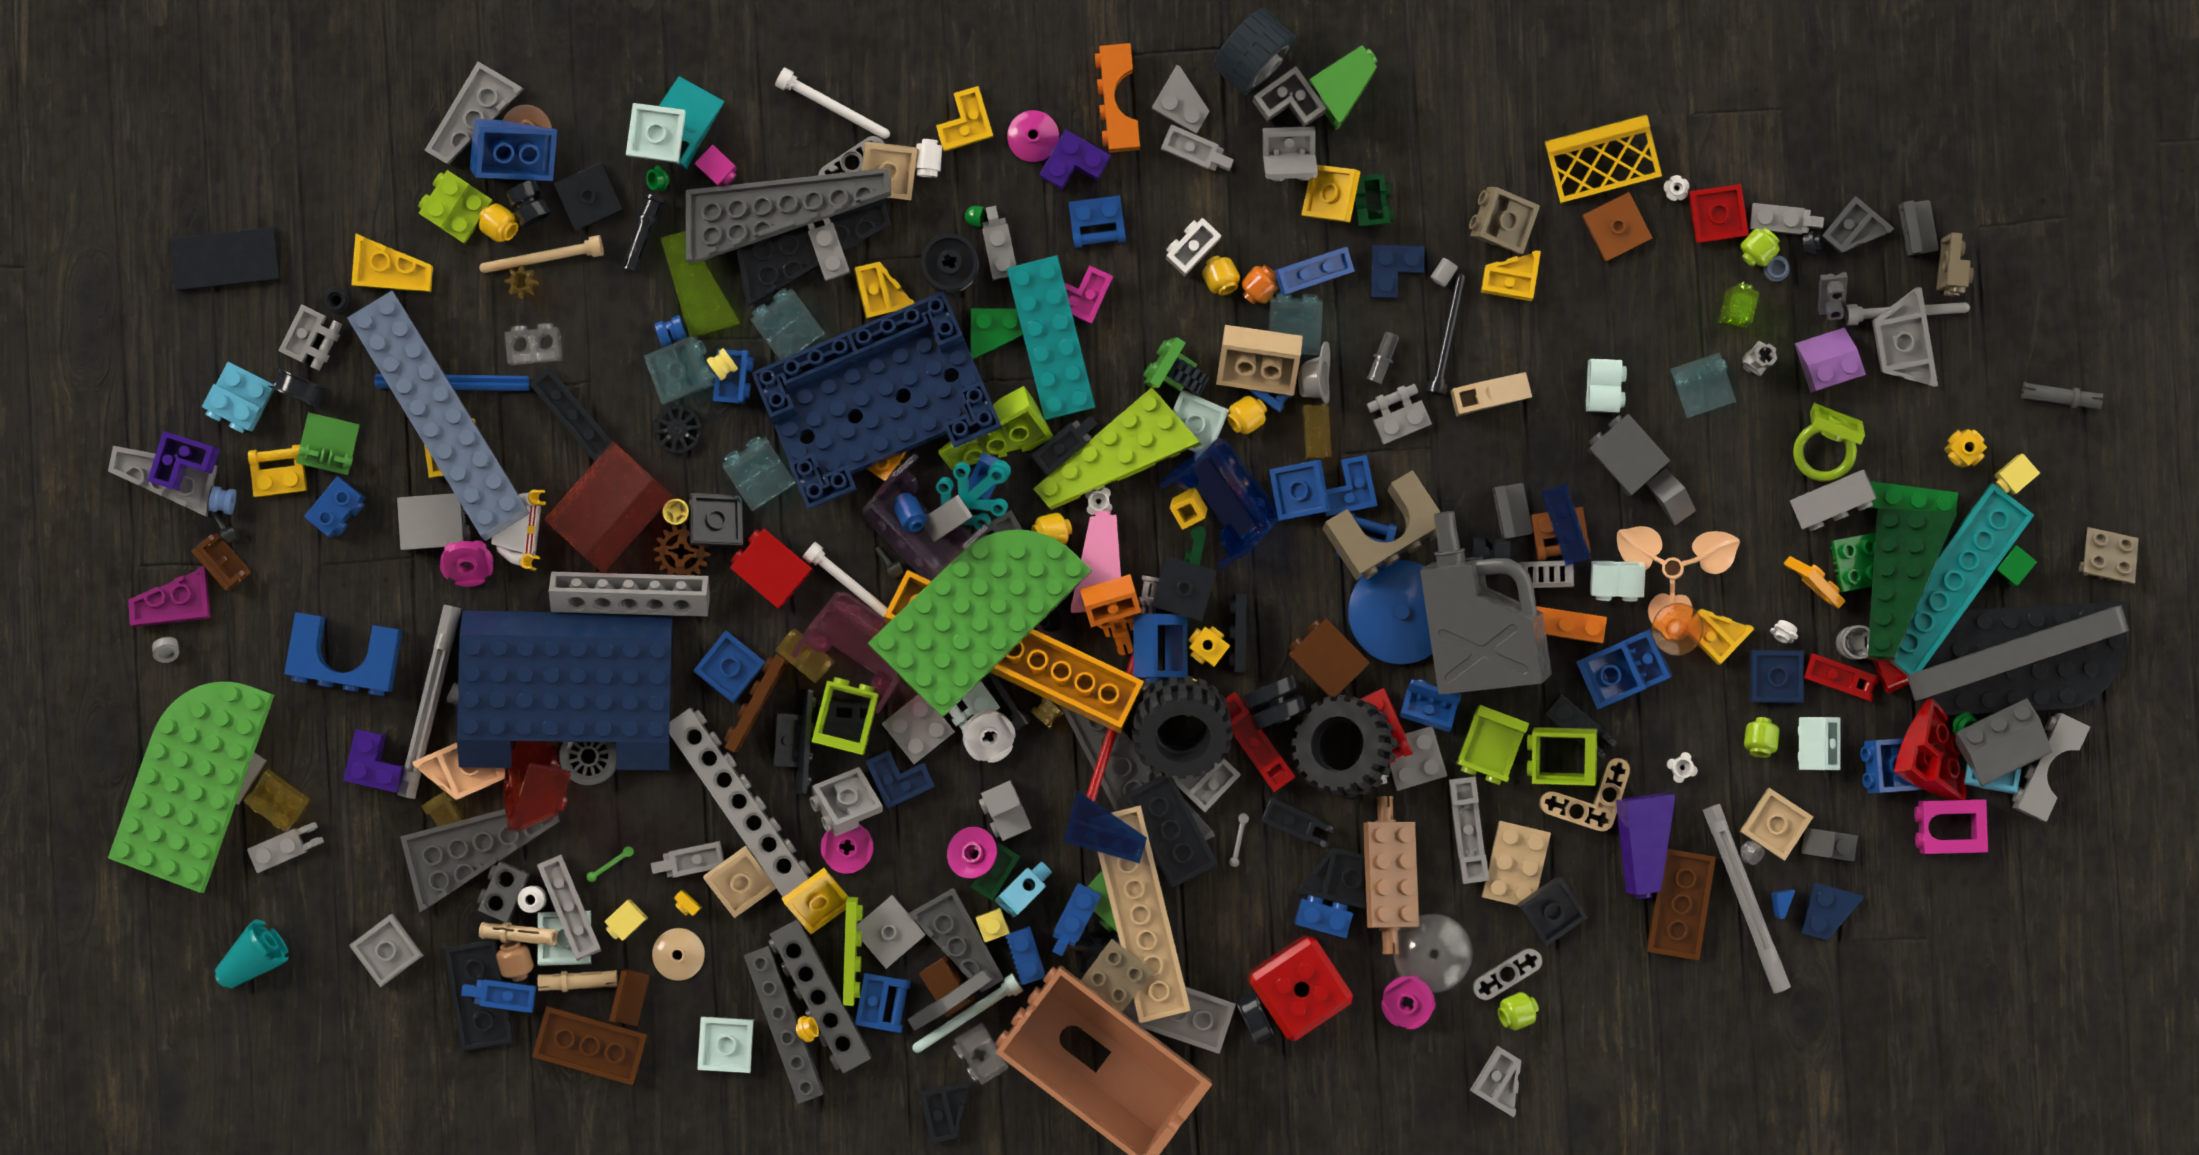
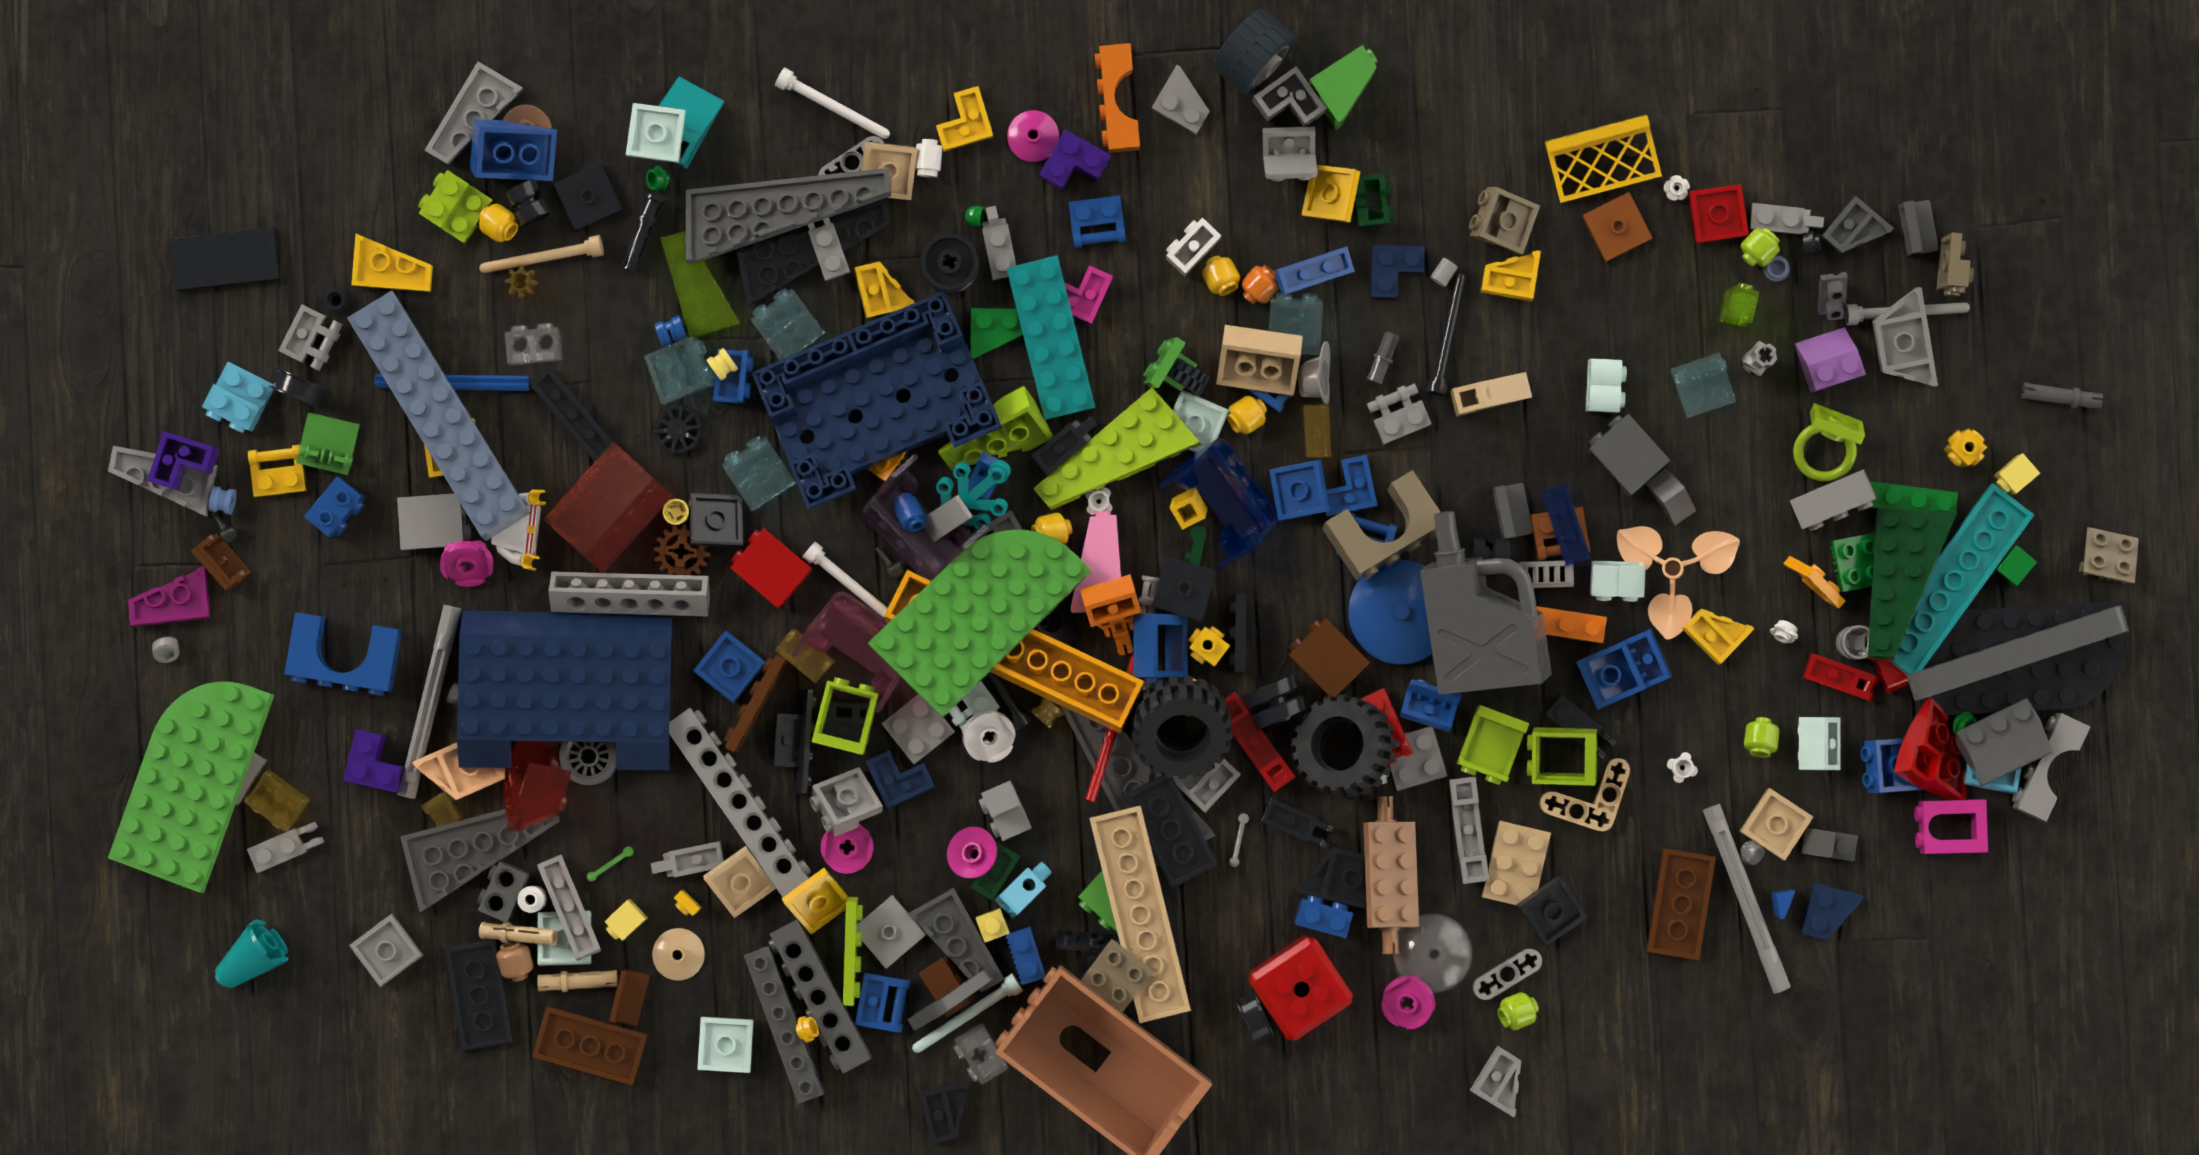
(502, 995): blue hinge -> none
(717, 167): dark pink brick -> none
(1075, 917): blue hinge -> none
(1102, 831): clear blue wedge -> none
(1195, 149): light grey hinge -> none
(1202, 1026): light grey plate -> none
(1644, 840): dark purple slope -> none
(1687, 635): clear orange dish -> none
(1777, 676): dark blue plate -> none

